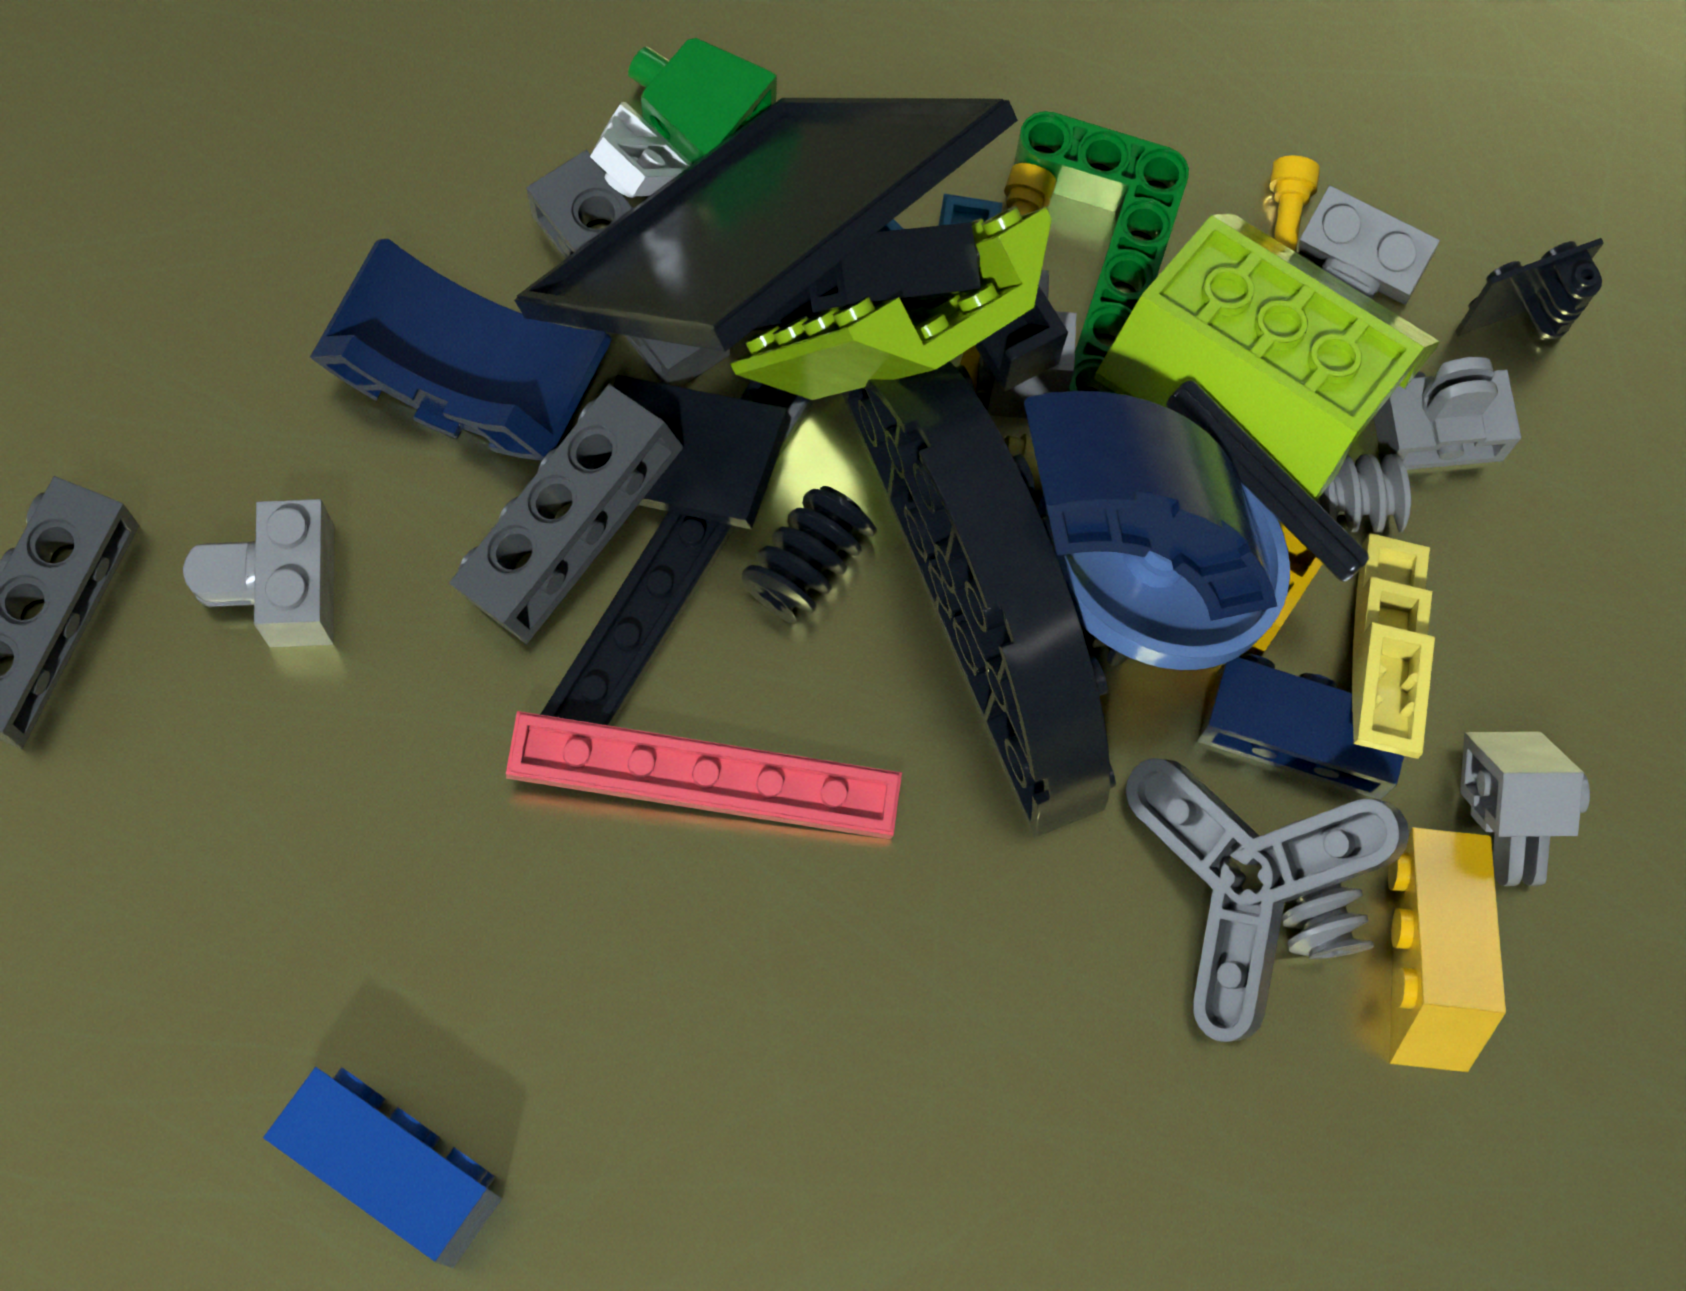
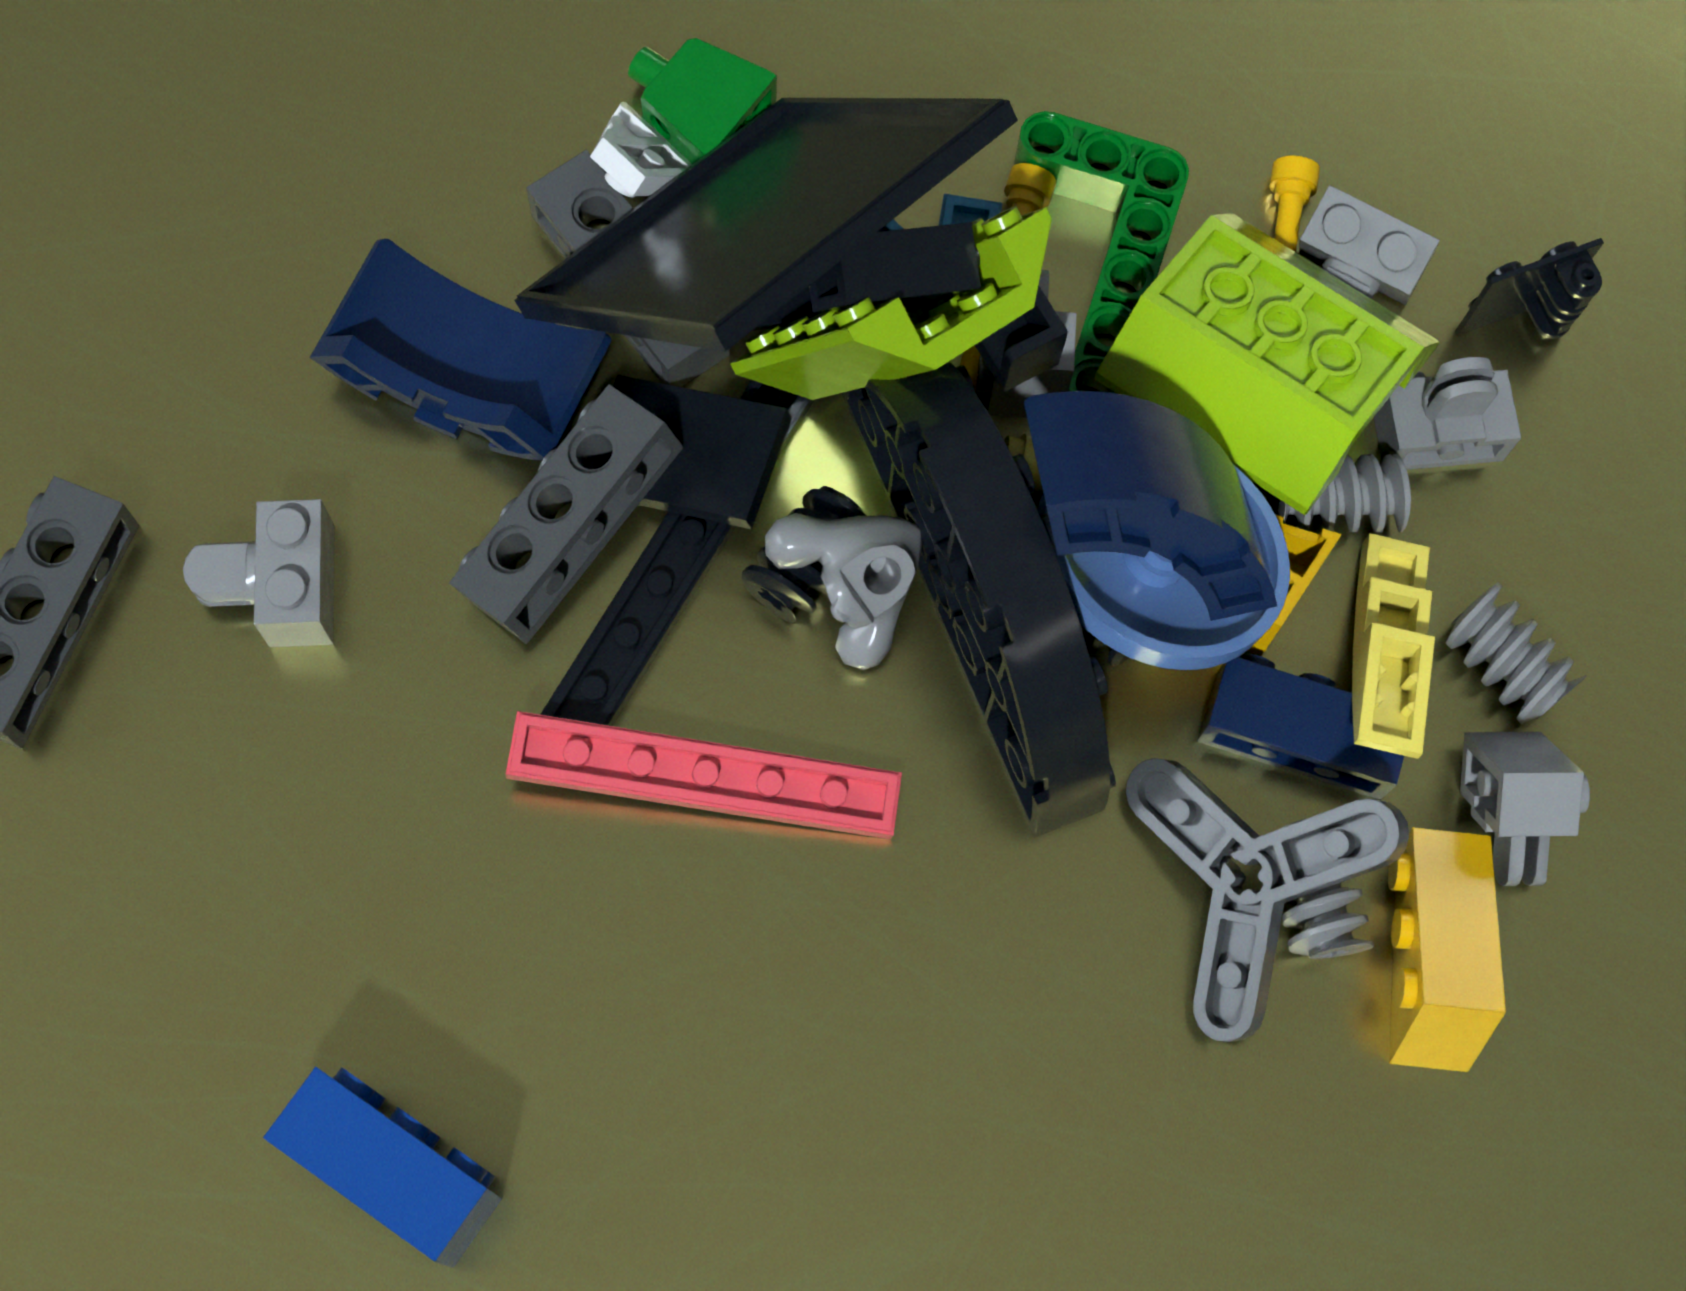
(864, 570): none -> light grey head
(1272, 484): black axle -> none
(1512, 655): none -> light grey piece

